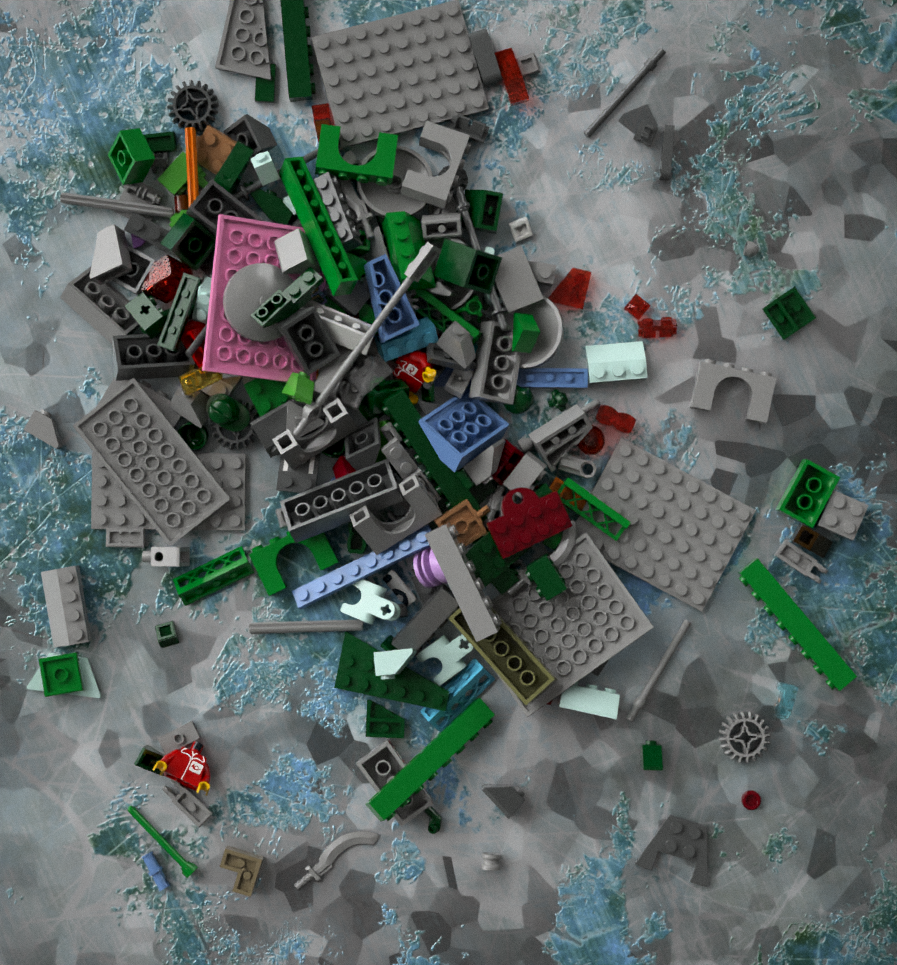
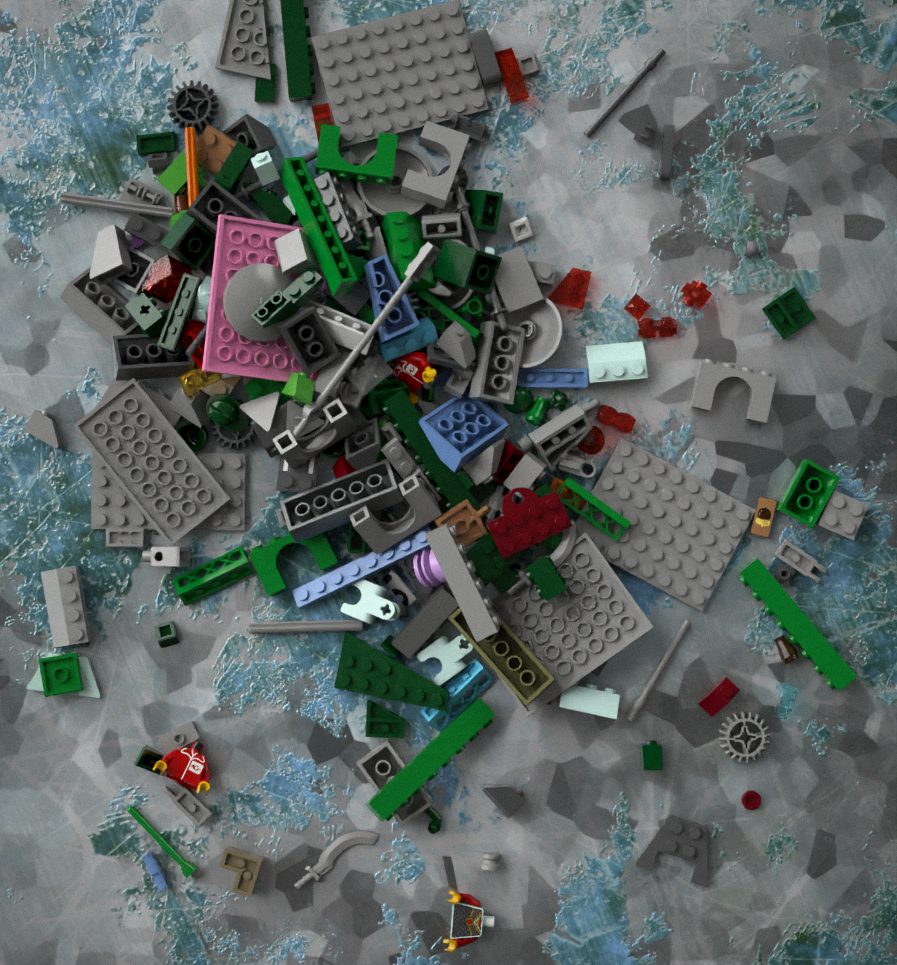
(131, 156): green brick -> none
(262, 410): none -> light grey piece
(392, 662): light aqua slope -> none
(466, 920): none -> torso
(524, 333): green slope -> none
(536, 411): none -> green cone
(701, 291): none -> clear red brick
(719, 696): none -> dark red slope
(763, 516): none -> medium nougat tile
(778, 574): none -> dark grey plate
(786, 650): none -> dark brown cone
(811, 540): dark brown slope -> none

